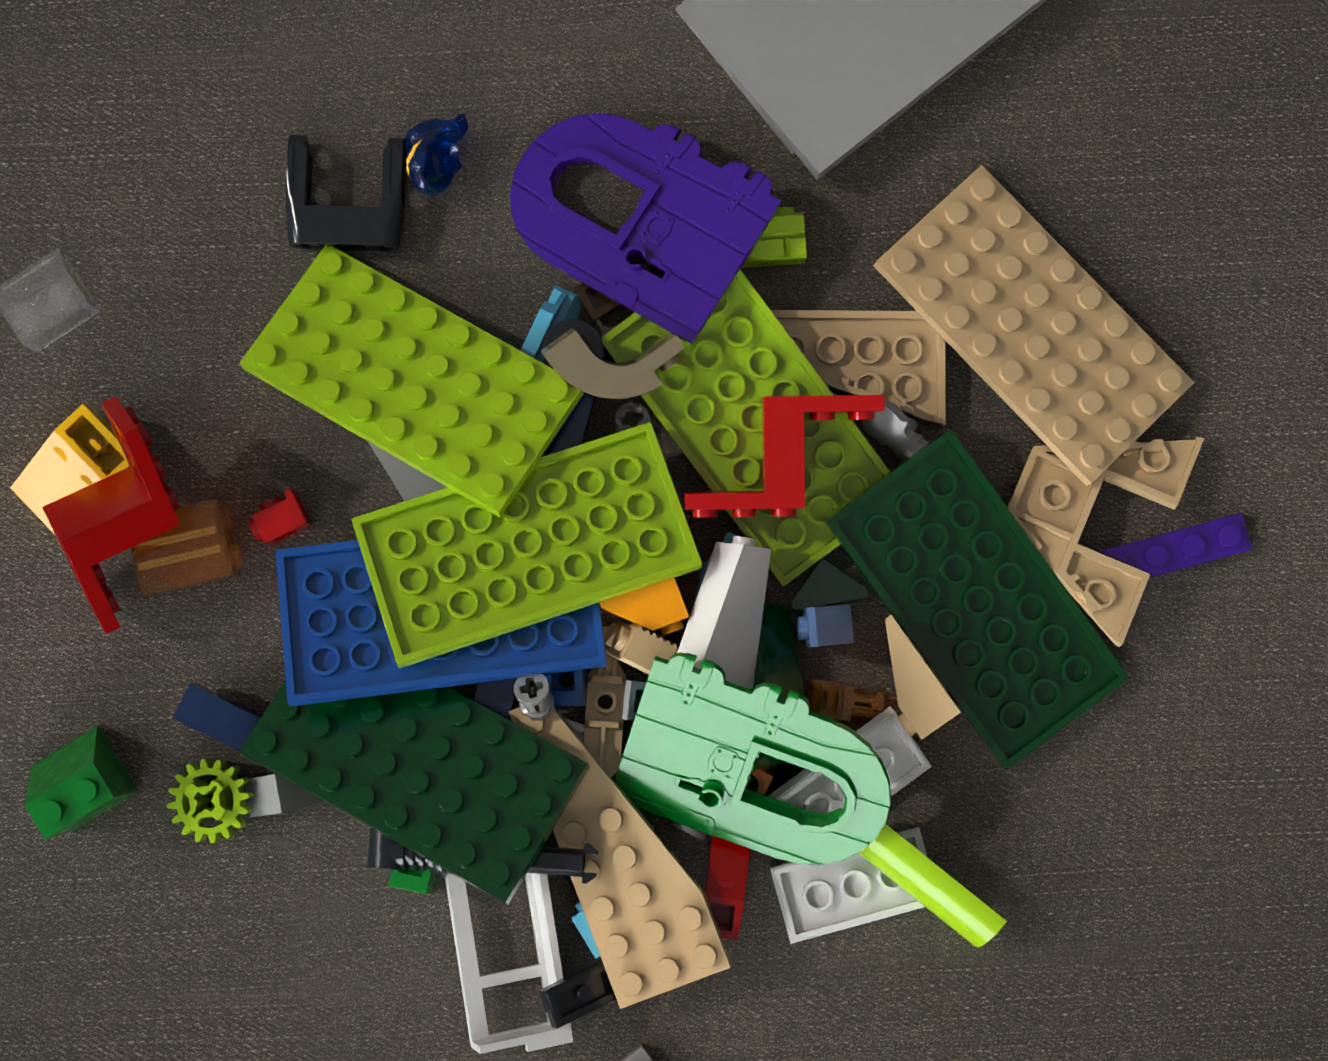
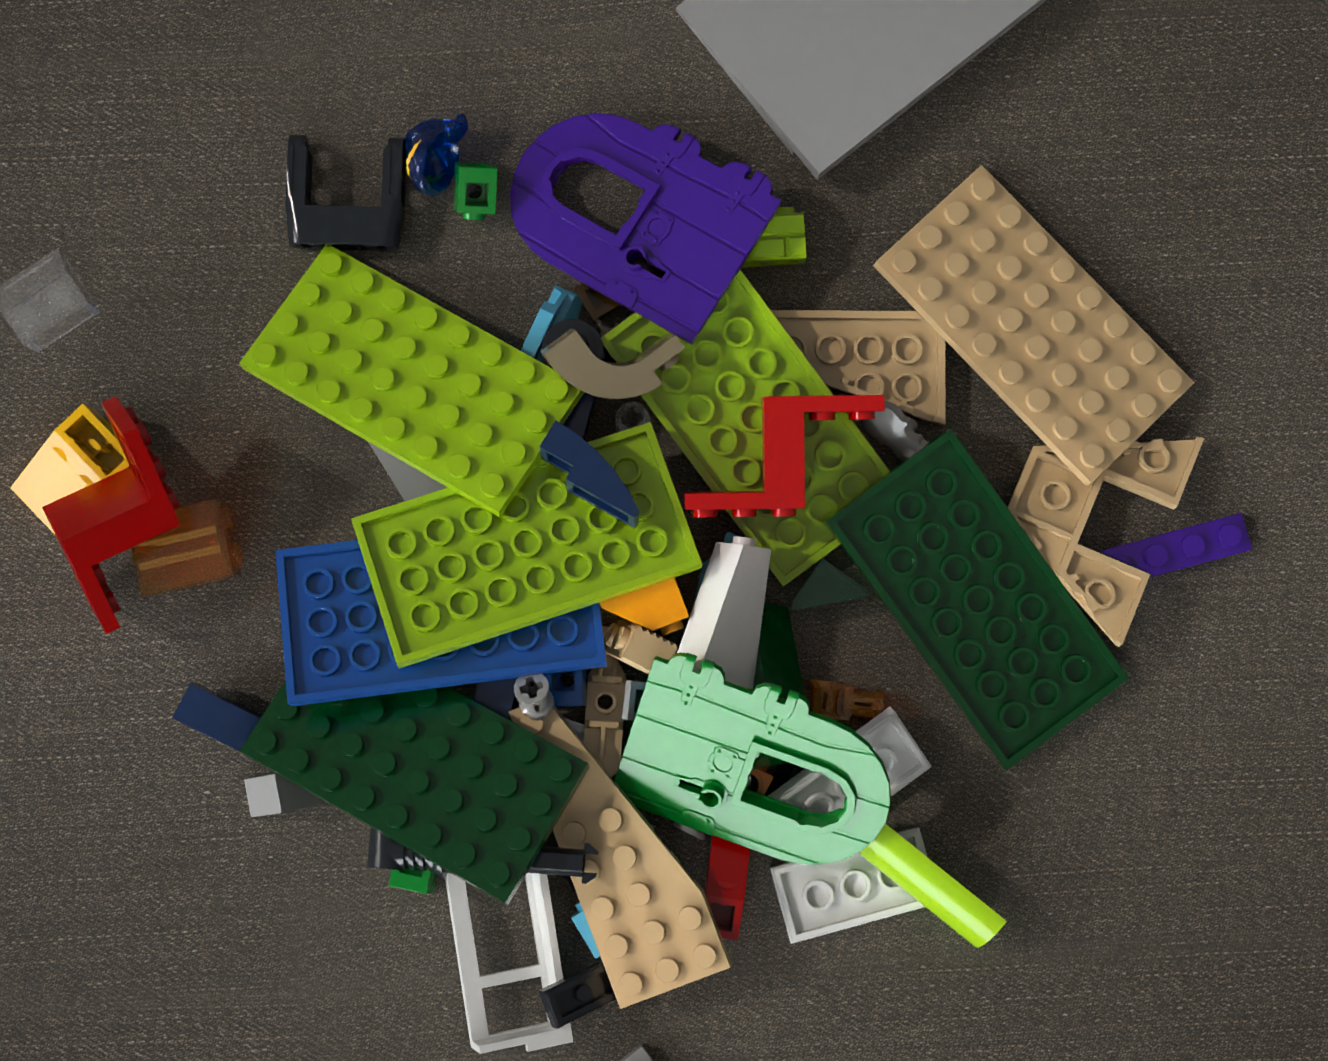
(76, 784): green slope -> none
(197, 791): lime gear -> none
(280, 518): red brick -> none
(485, 202): none -> green brick
(588, 474): none -> dark blue slope
(825, 626): medium blue slope -> none
(918, 688): tan slope -> none

